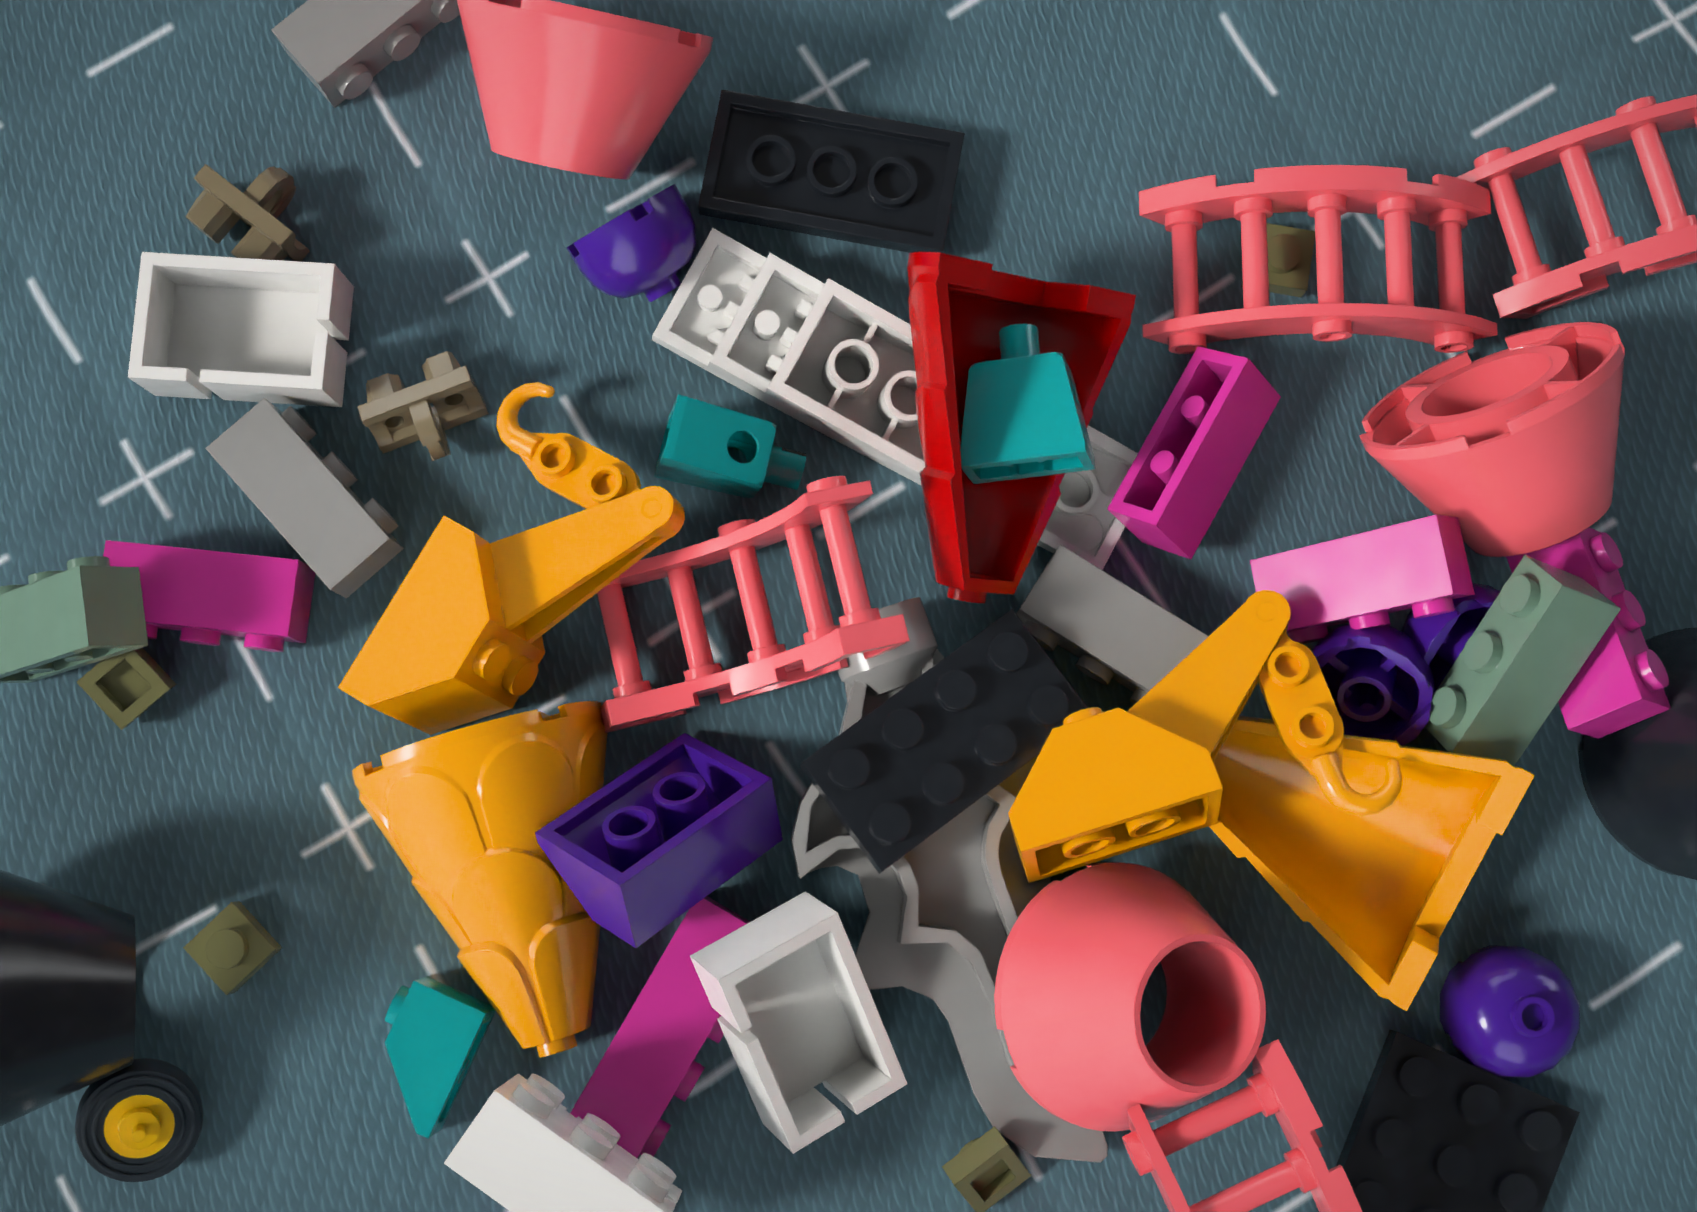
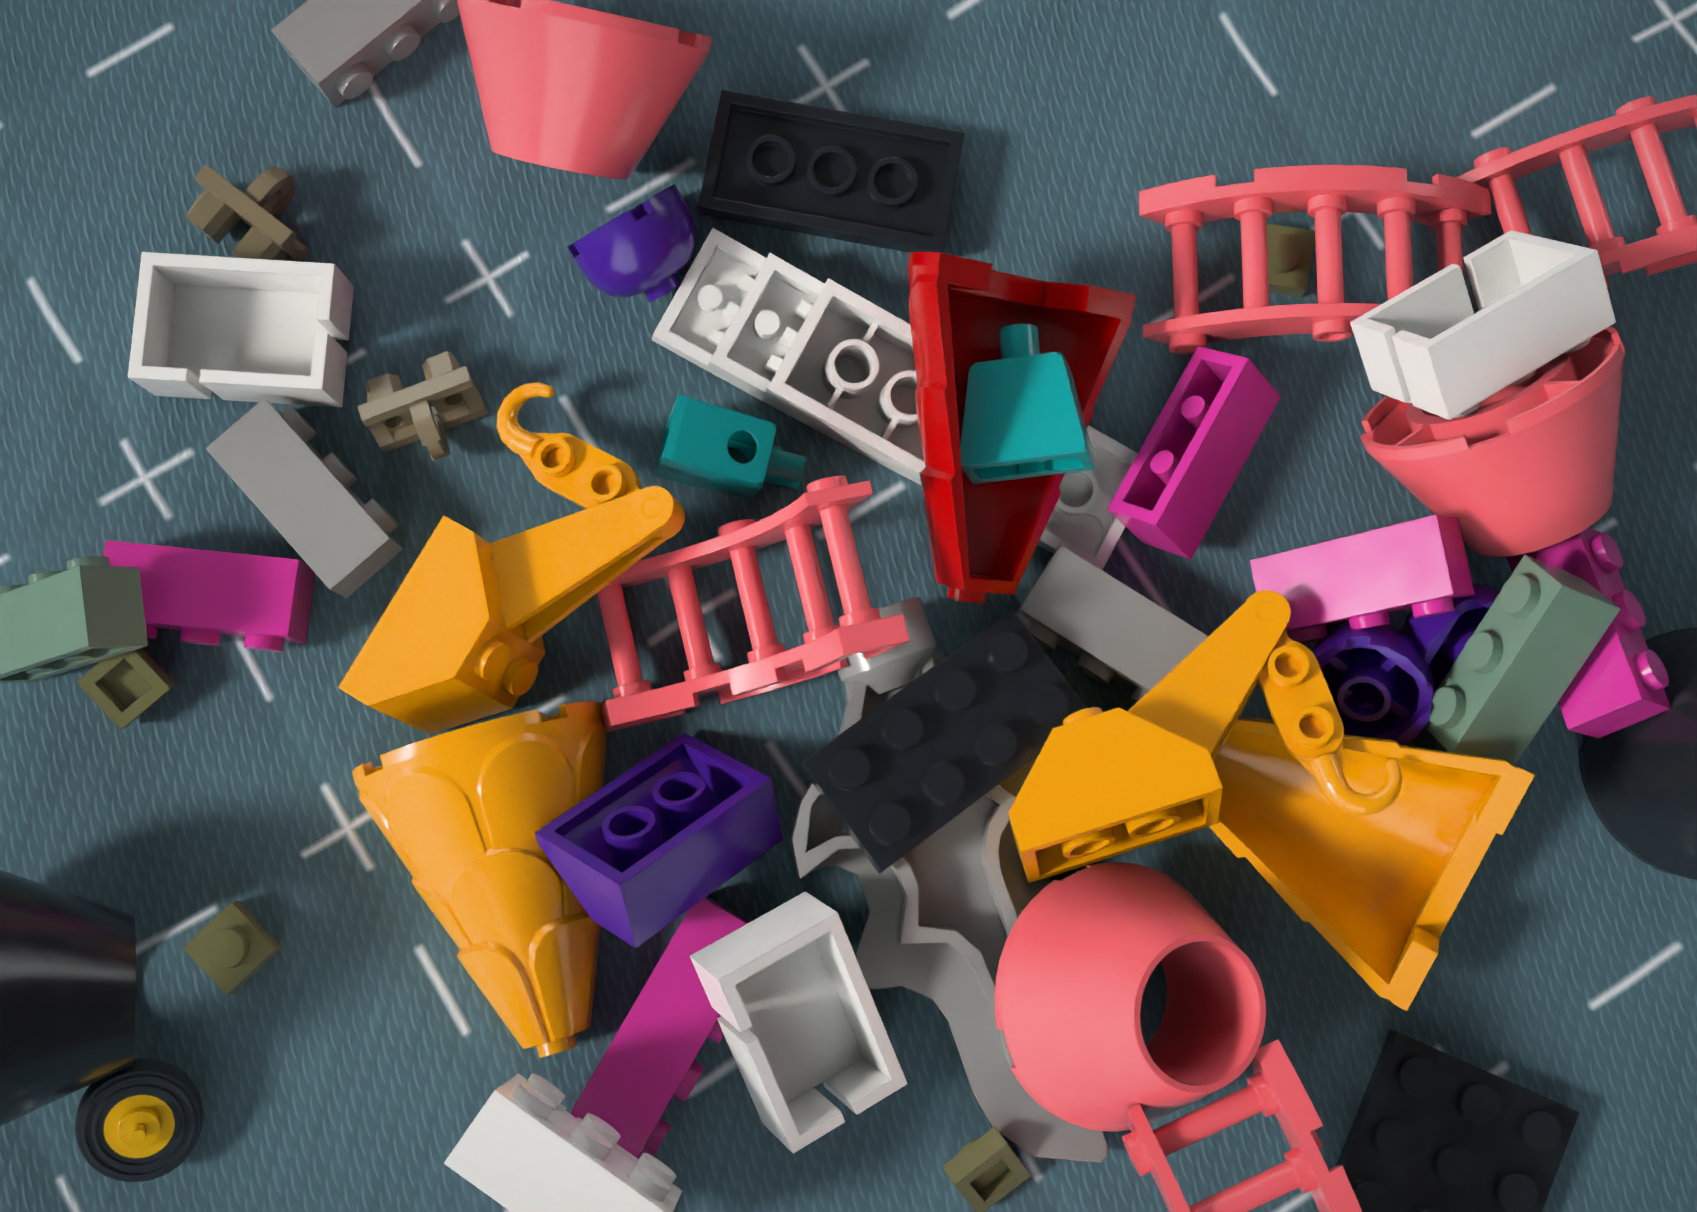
(433, 1047): teal slope -> none
(1510, 1011): dark purple cylinder -> none
(1532, 306): none -> white piece

